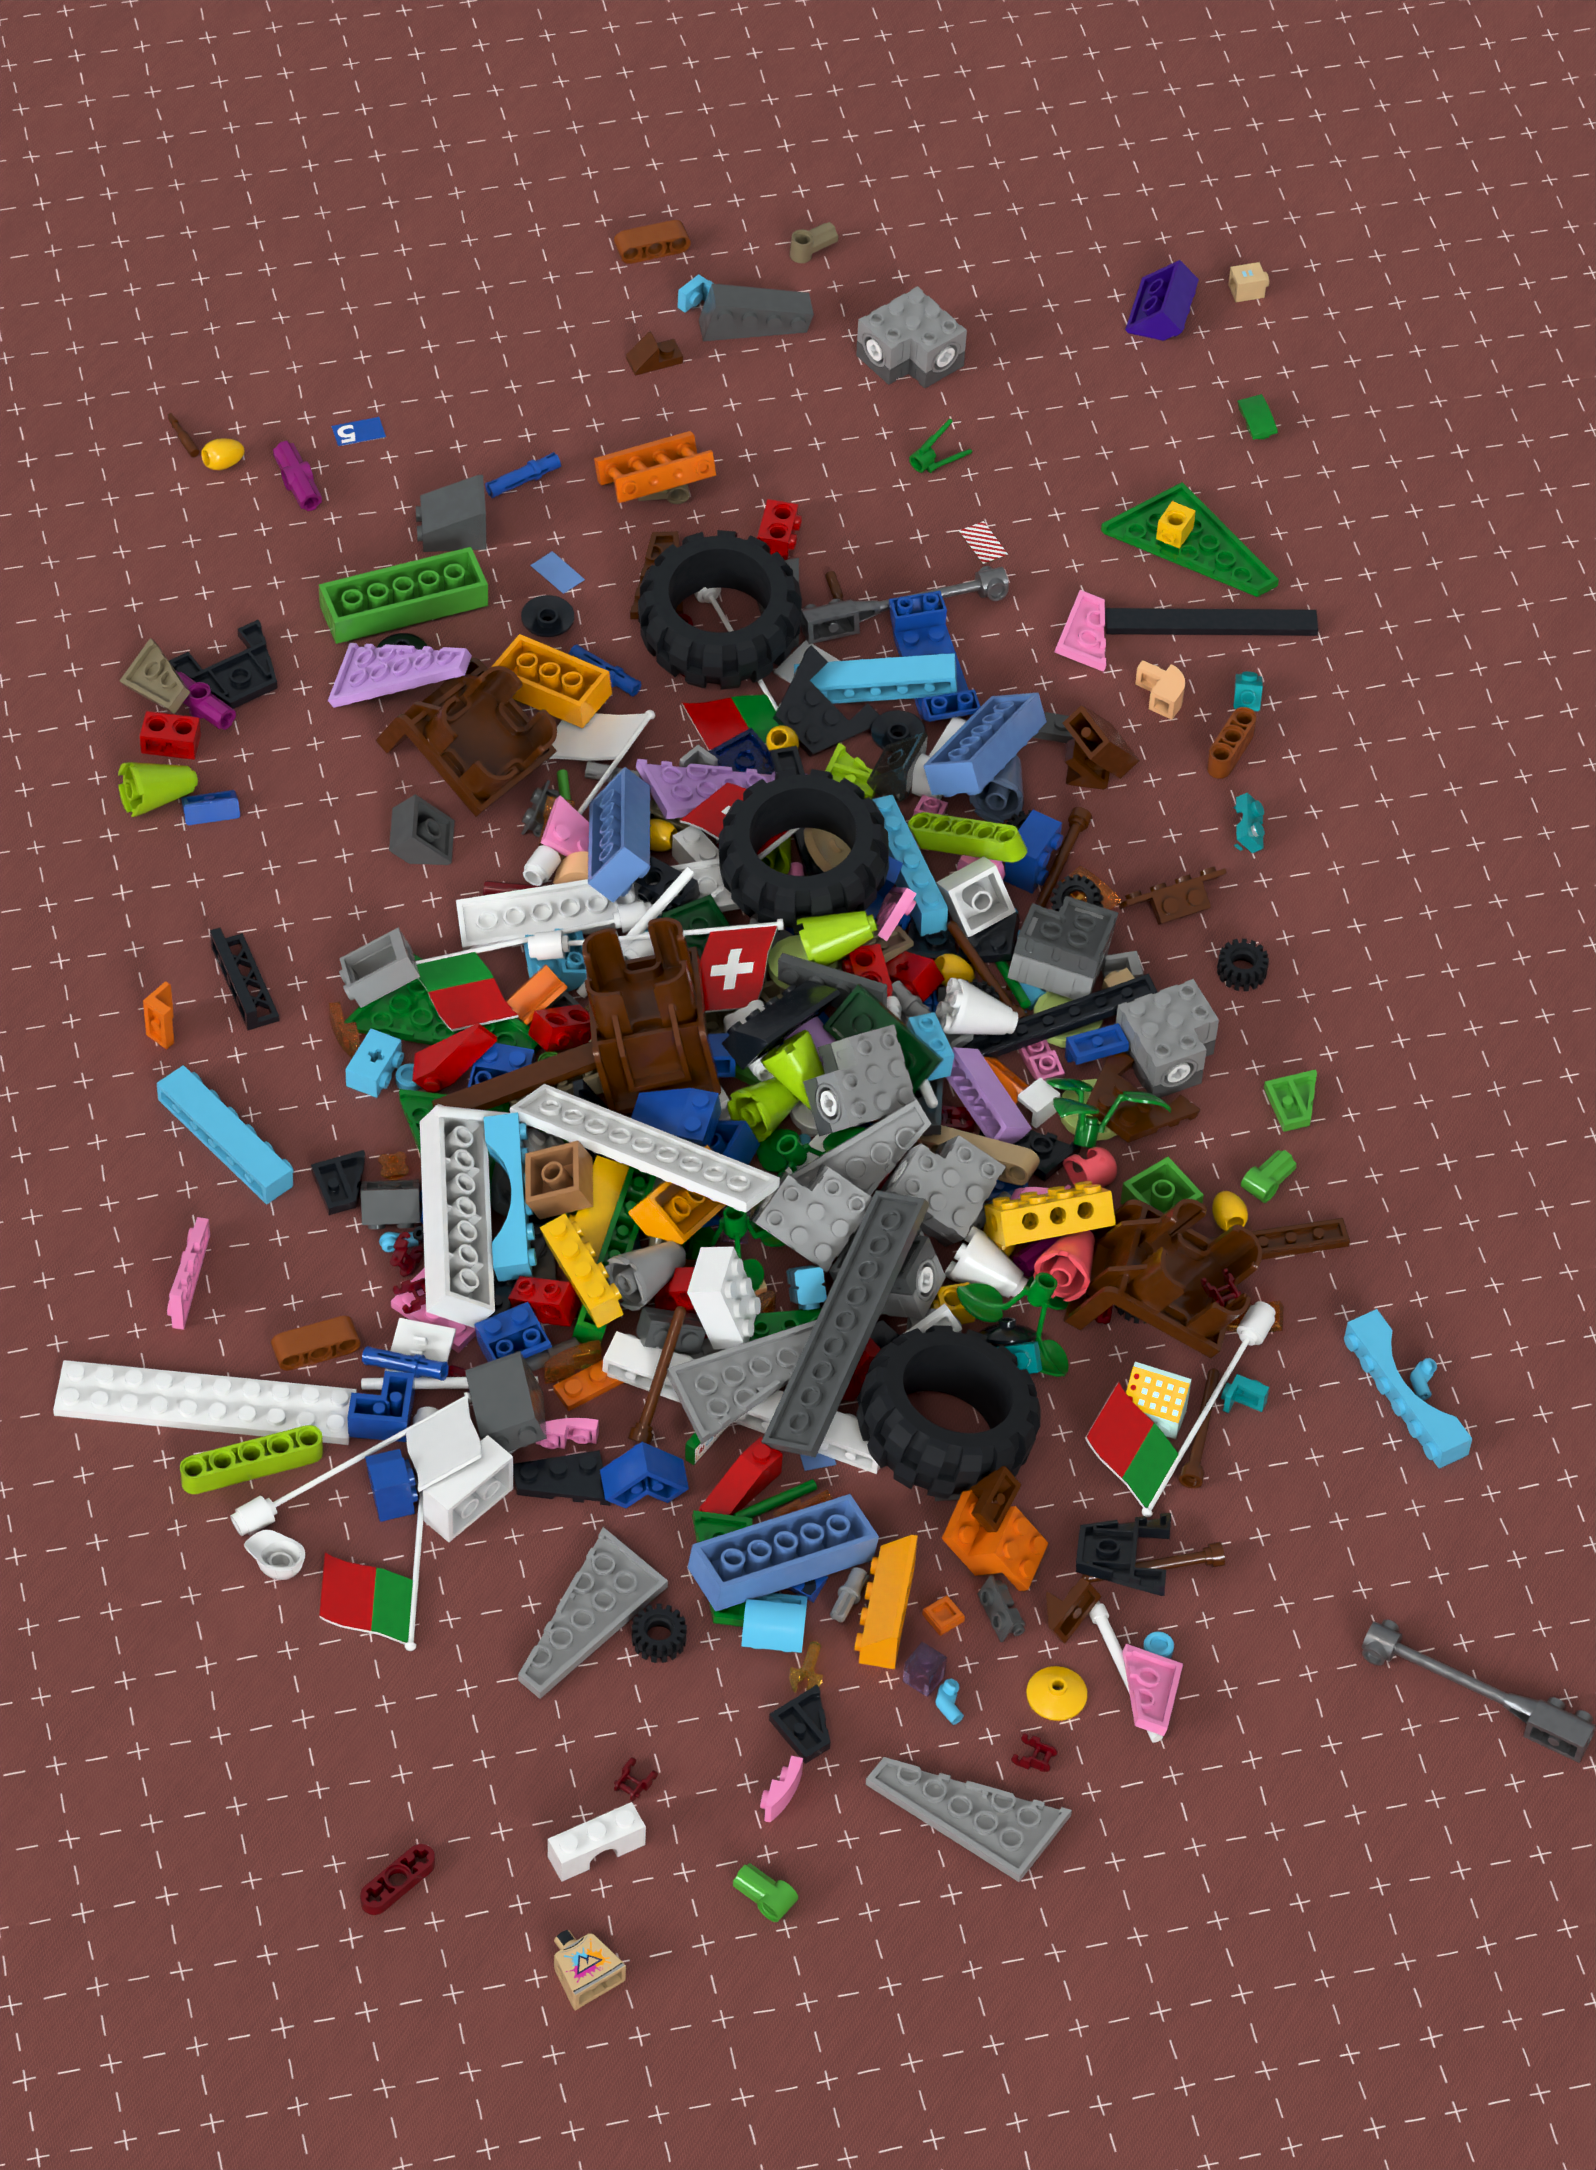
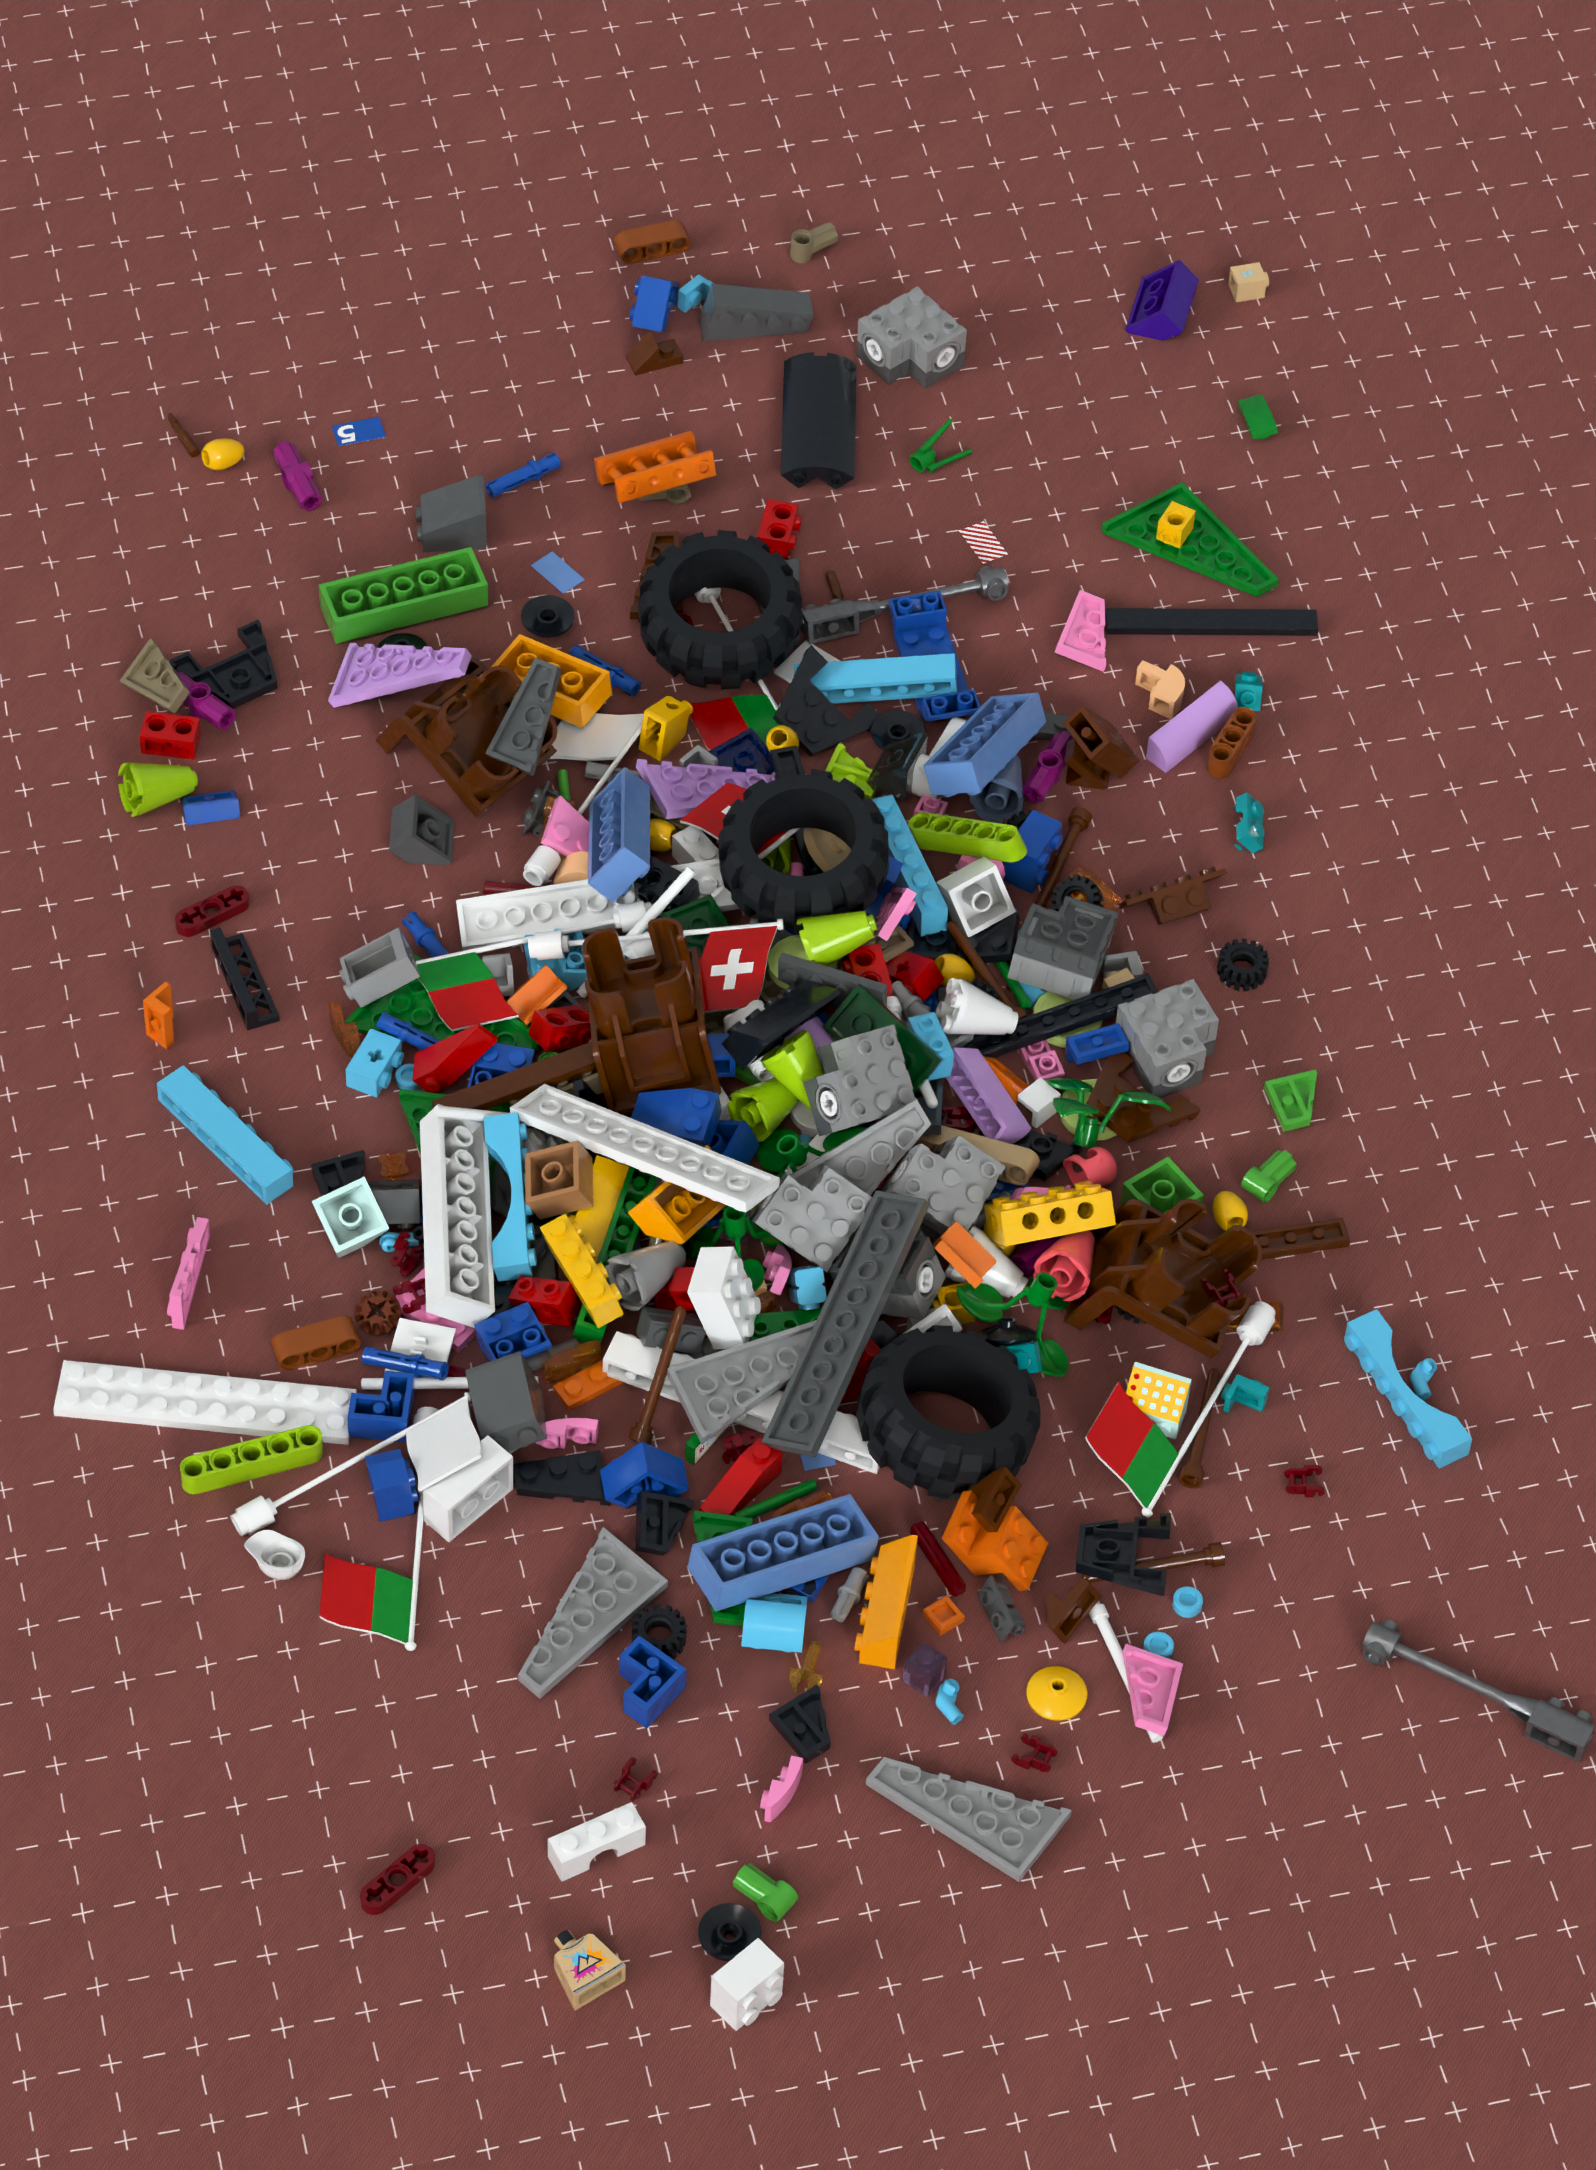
(205, 921): none -> dark red beam
(350, 1217): none -> light aqua slope
(377, 1324): none -> copper gear
(405, 1031): none -> blue pin
(424, 935): none -> blue pin
(502, 971): none -> light grey panel
(525, 722): none -> dark grey wing
(653, 303): none -> blue brick
(654, 1680): none -> blue brick
(658, 1521): none -> black wing
(664, 726): none -> yellow torso
(728, 1920): none -> black dish
(740, 1443): none -> dark red piece
(747, 1985): none -> white brick
(778, 1268): none -> bright pink slope
(818, 419): none -> black cylinder
(938, 1559): none -> dark red axle
(964, 1254): none -> orange panel
(1047, 769): none -> magenta piece
(1187, 1602): none -> medium azure tile
(1191, 727): none -> lavender brick
(1303, 1488): none -> dark red piece

